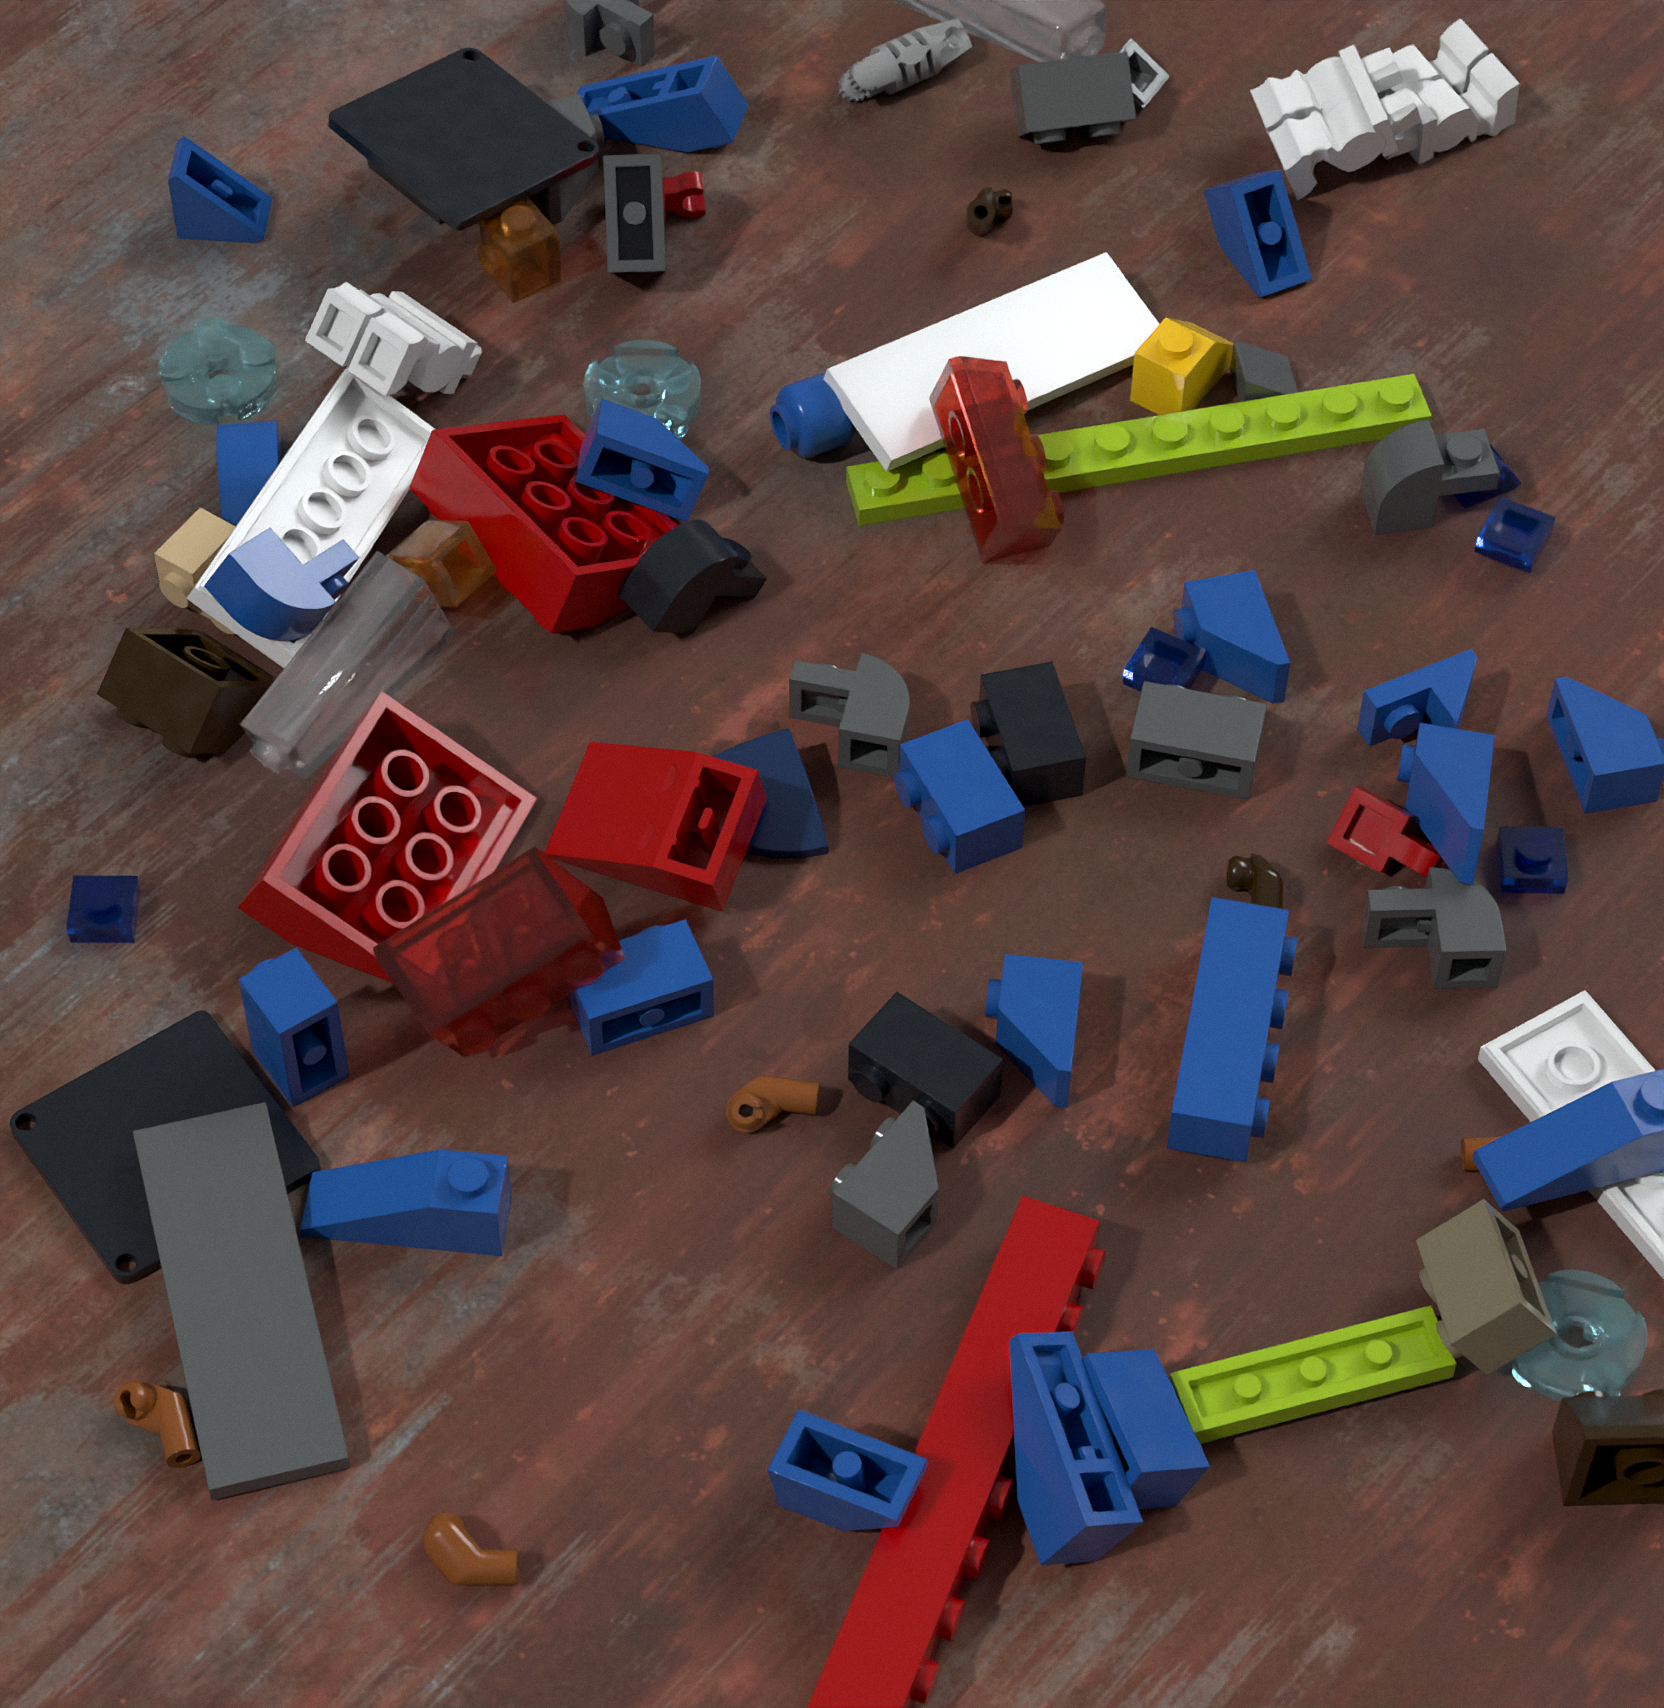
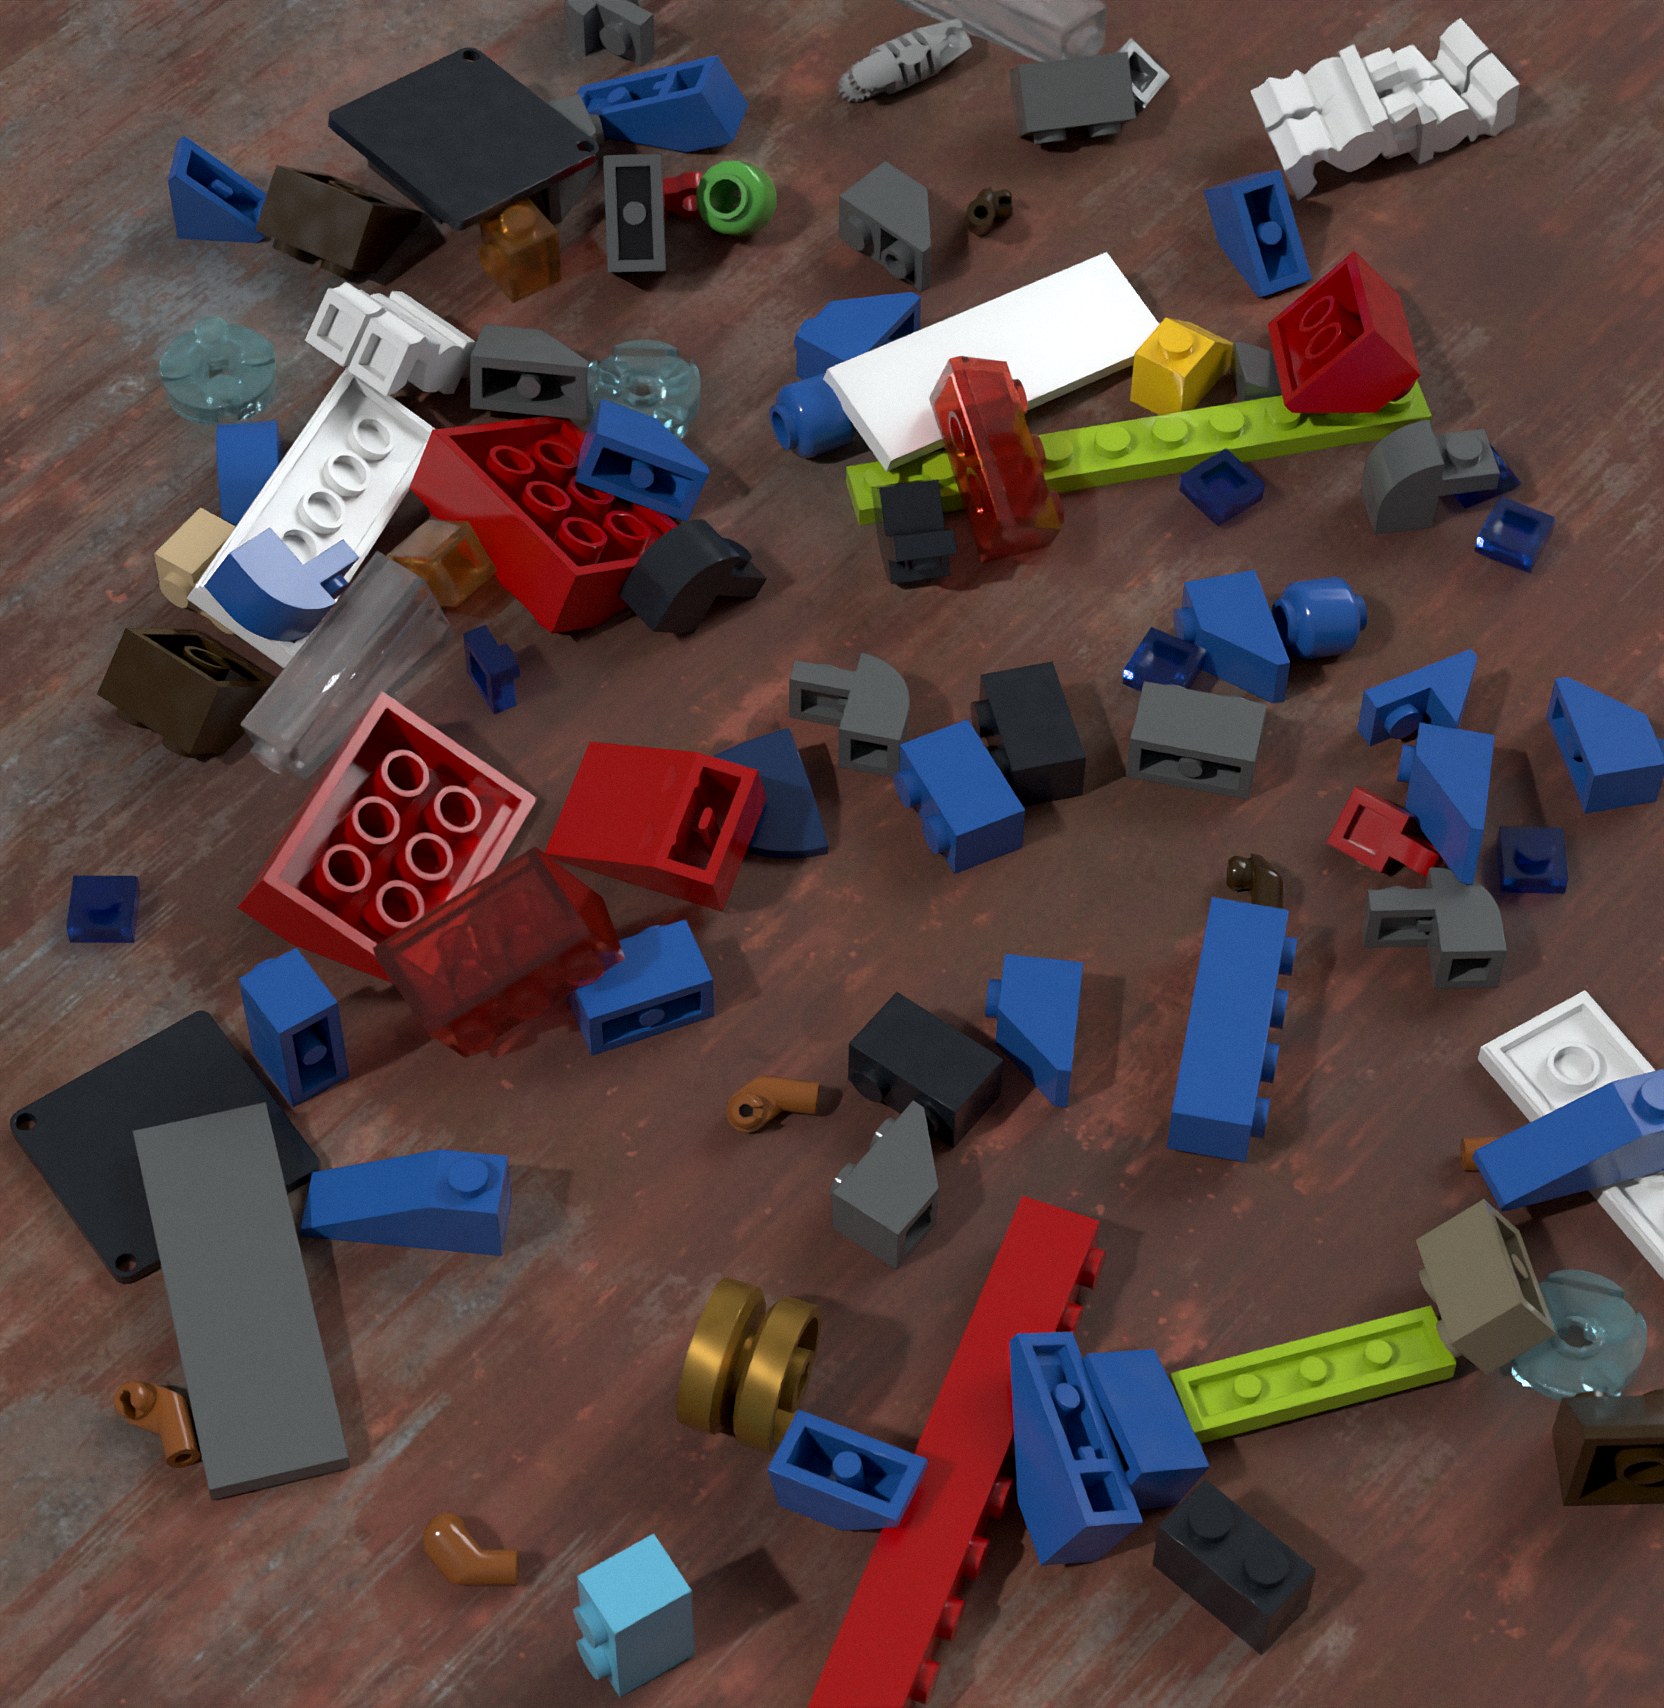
(333, 221): none -> dark brown slope
(491, 668): none -> clear blue plate
(527, 374): none -> dark grey slope
(634, 1616): none -> medium azure brick
(719, 199): none -> bright green head
(748, 1364): none -> pearl gold wheel
(853, 328): none -> blue slope
(890, 223): none -> dark grey slope
(912, 531): none -> black brick
(1221, 487): none -> clear blue plate
(1233, 1567): none -> black brick
(1319, 617): none -> blue head
(1344, 344): none -> red slope

